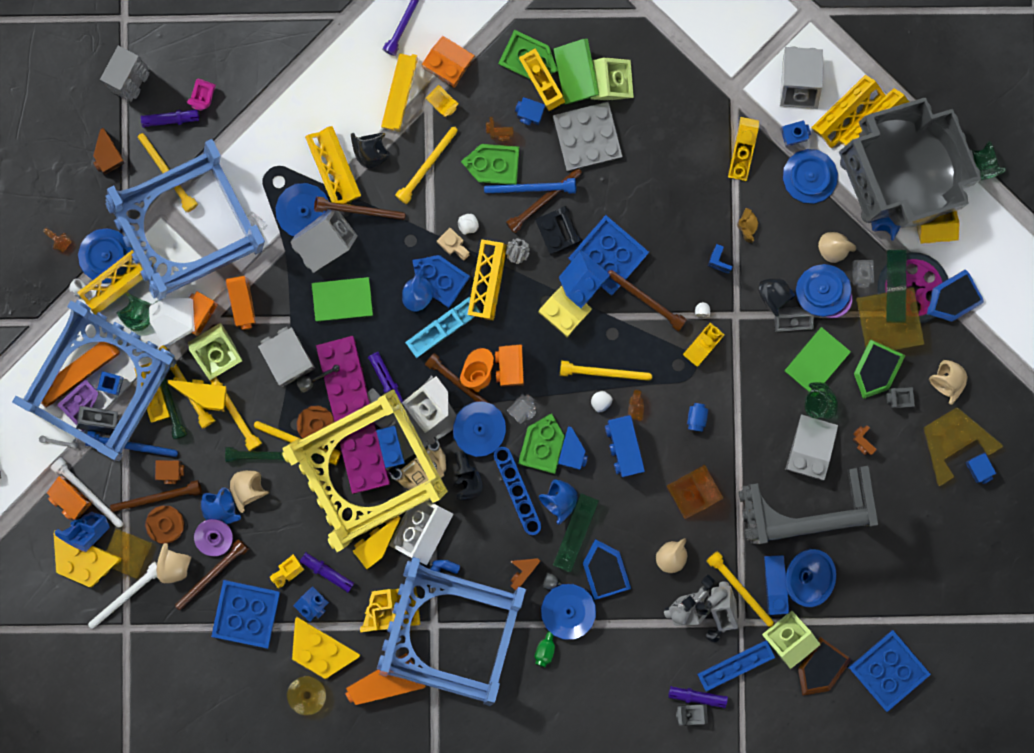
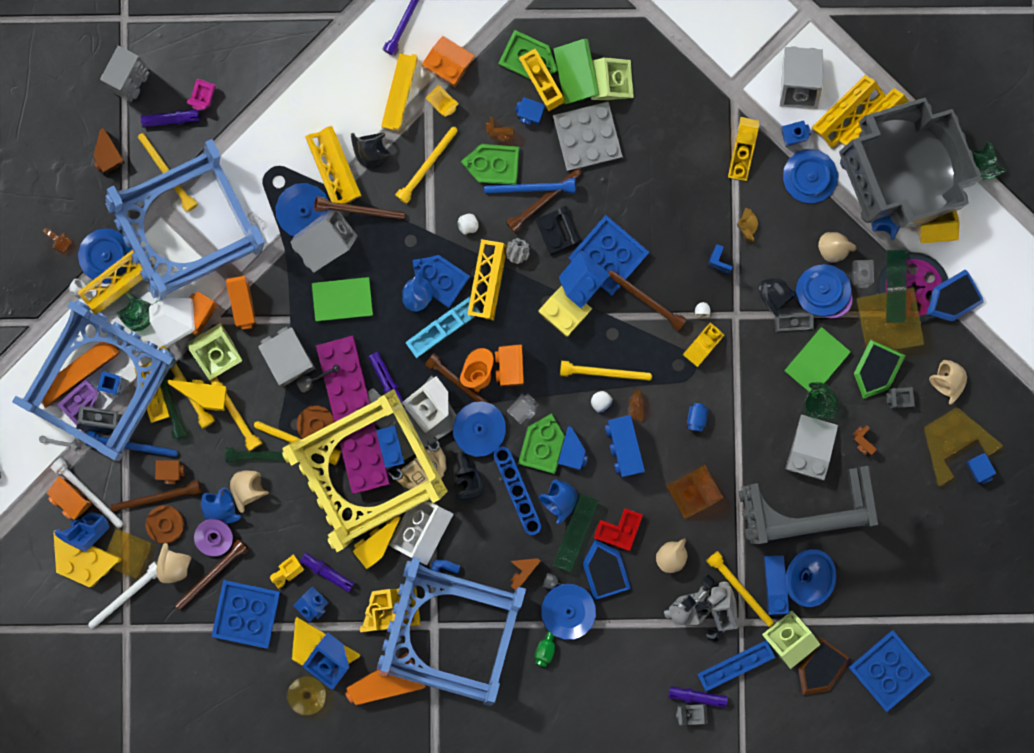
(328, 661): none -> blue slope
(452, 243): tan plate -> none
(620, 535): none -> red plate

